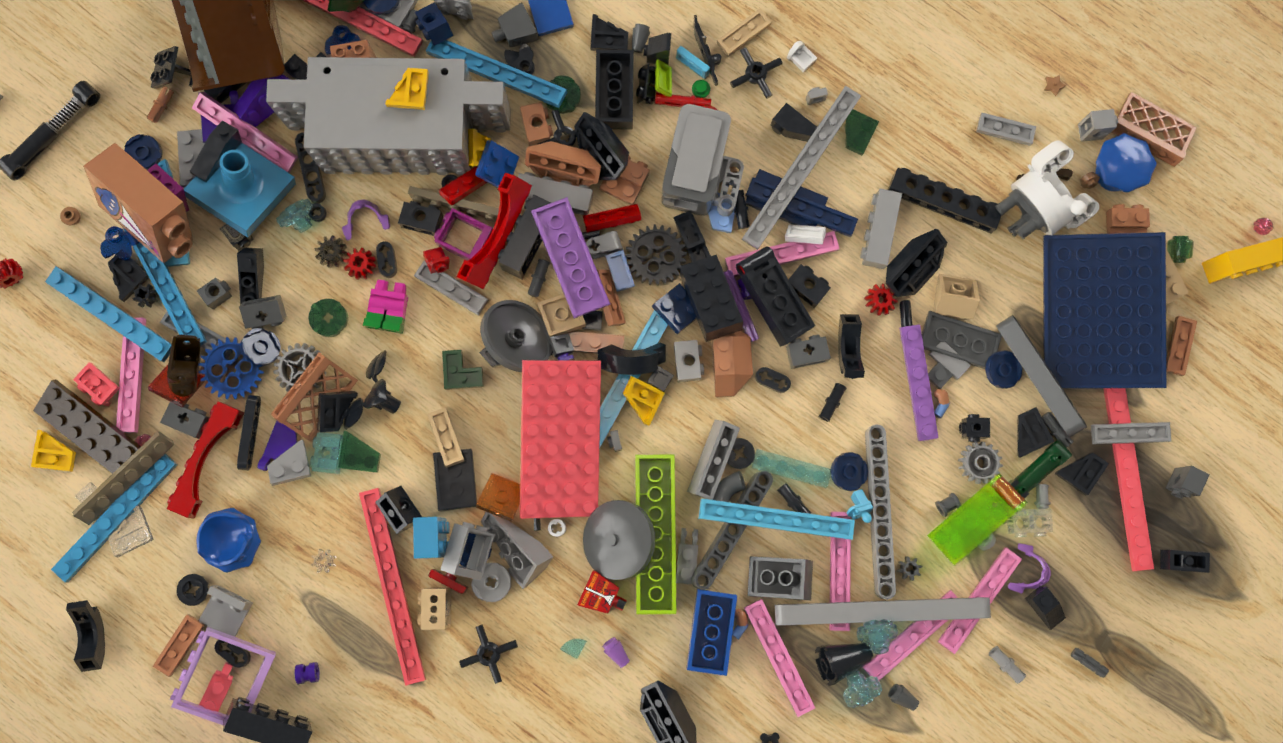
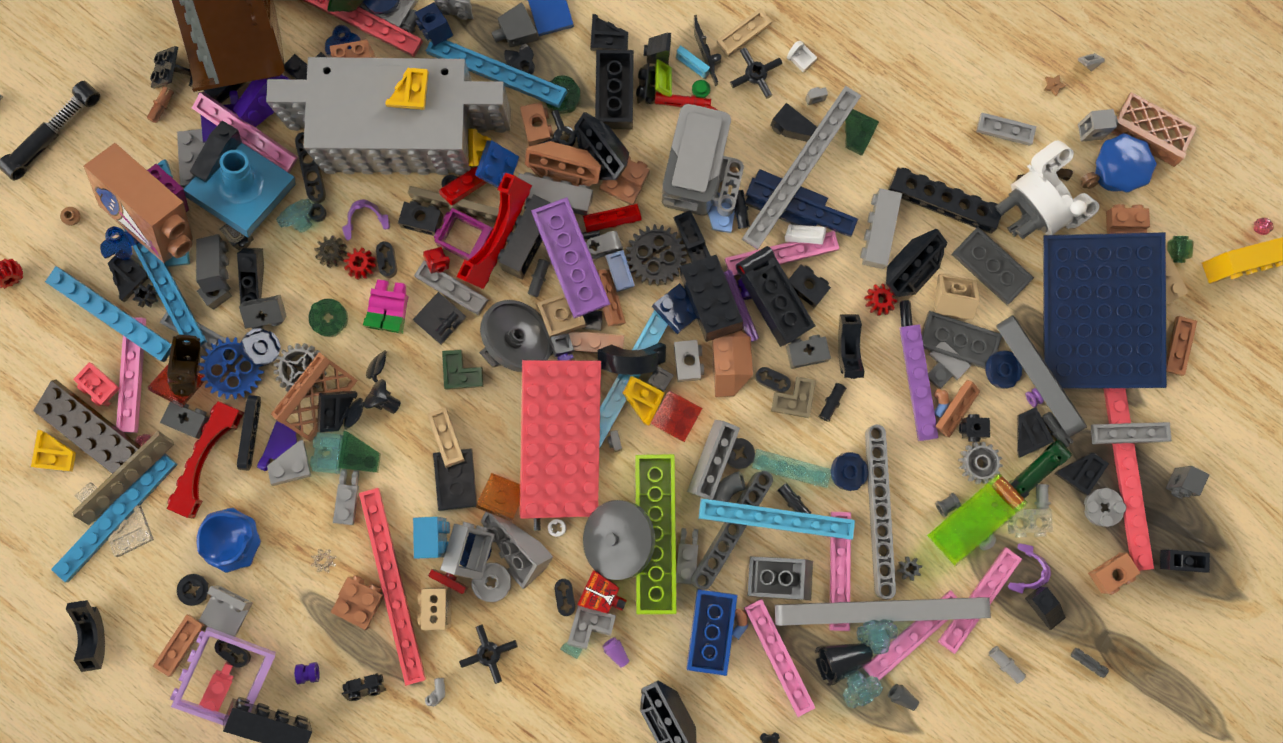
(144, 150): dark blue tile -> none
(211, 263): none -> dark grey brick
(346, 499): none -> light grey hinge
(355, 690): none -> black hinge
(358, 602): none -> nougat plate
(398, 509): black brick -> none
(438, 694): none -> light grey arm
(439, 318): none -> black plate
(560, 598): none -> black beam
(587, 621): none -> light grey plate
(639, 37): dark grey cone -> none
(676, 416): none -> clear red plate
(797, 404): none -> dark tan plate
(861, 508): medium azure piece -> none
(957, 408): none -> nougat plate
(992, 266): none -> dark grey tile
(1034, 397): none -> medium lavender bush
(1091, 61): none -> light grey slope
(1103, 576): none -> nougat brick
(1115, 504): none -> light grey plate

